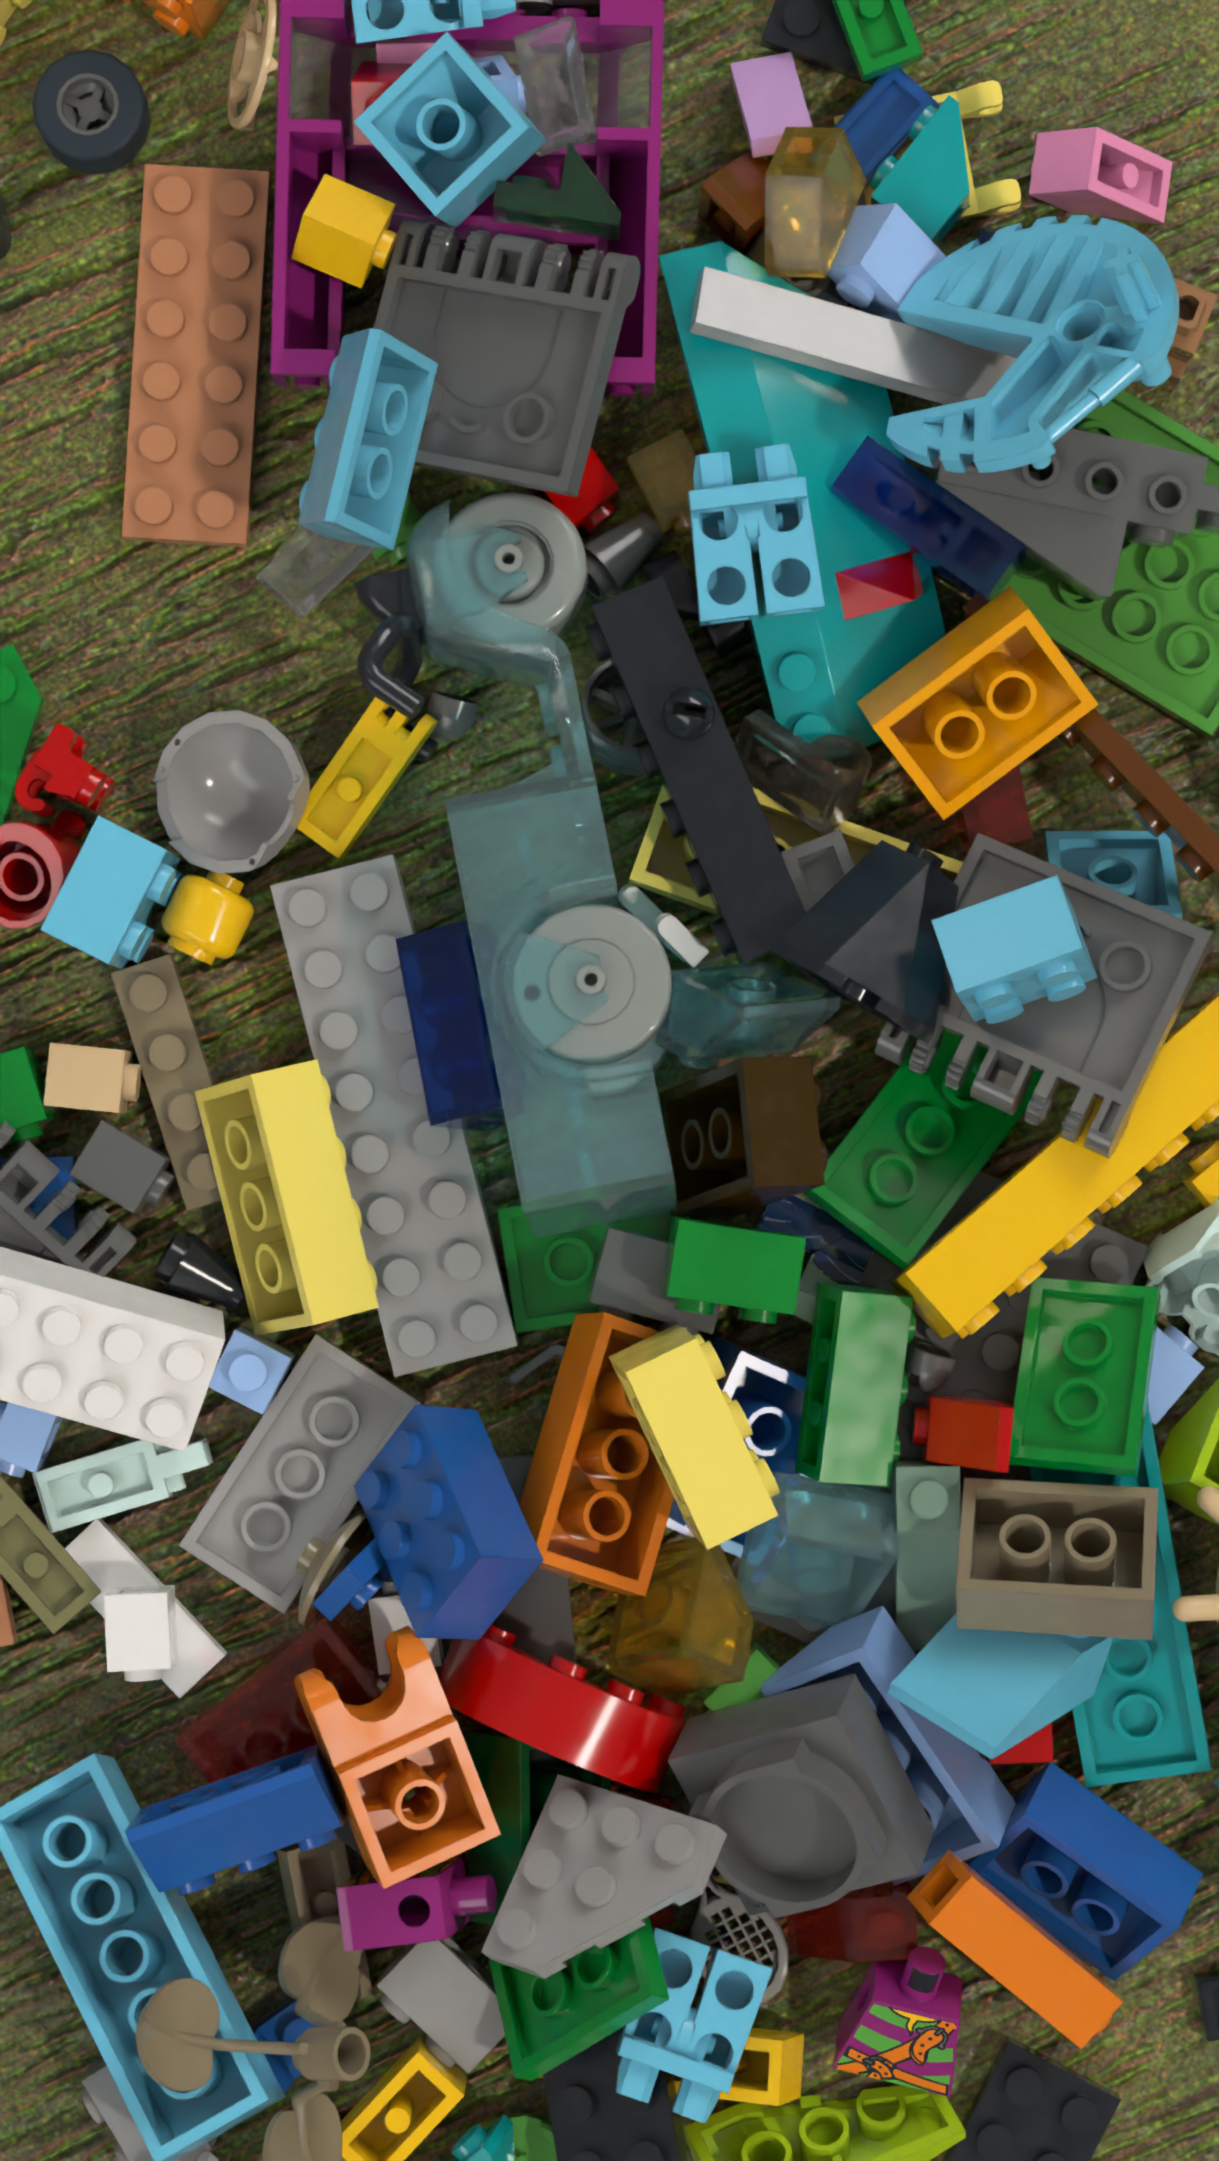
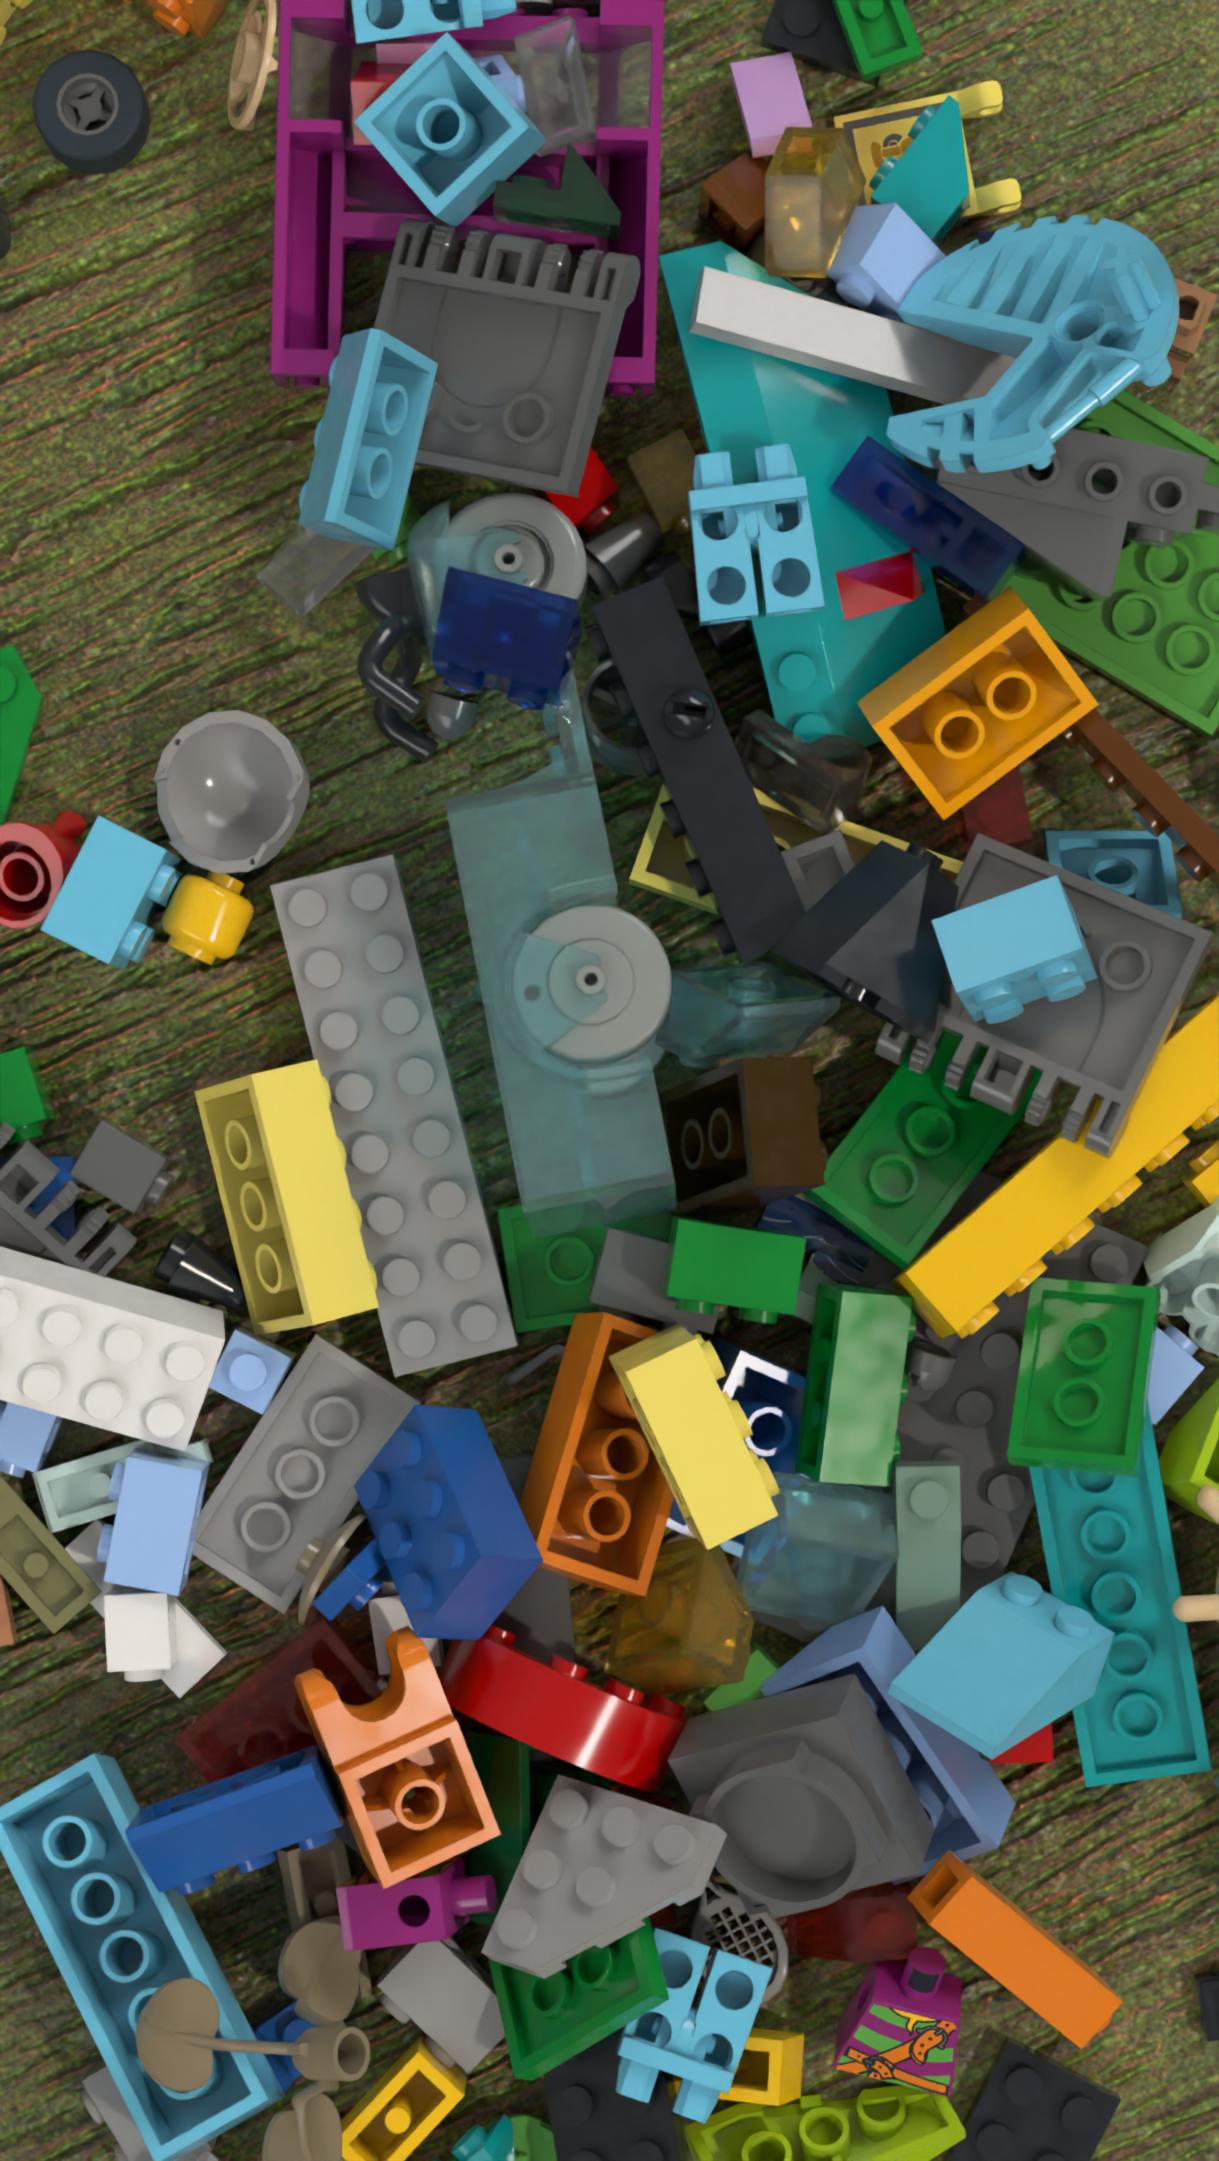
(62, 771): red piece -> none
(91, 1078): tan brick -> none
(153, 1521): none -> light blue brick
(172, 1069): dark tan plate -> none
(196, 355): nougat plate -> none
(345, 232): yellow brick -> none
(361, 777): yellow hinge -> none
(450, 1028): clear blue slope -> none
(506, 639): none -> clear blue slope
(664, 926): white piece -> none
(883, 118): blue tile -> none
(964, 1431): red slope -> none
(1057, 1558): dark tan brick -> none
(1088, 1873): blue slope -> none
(1100, 175): bright pink slope -> none

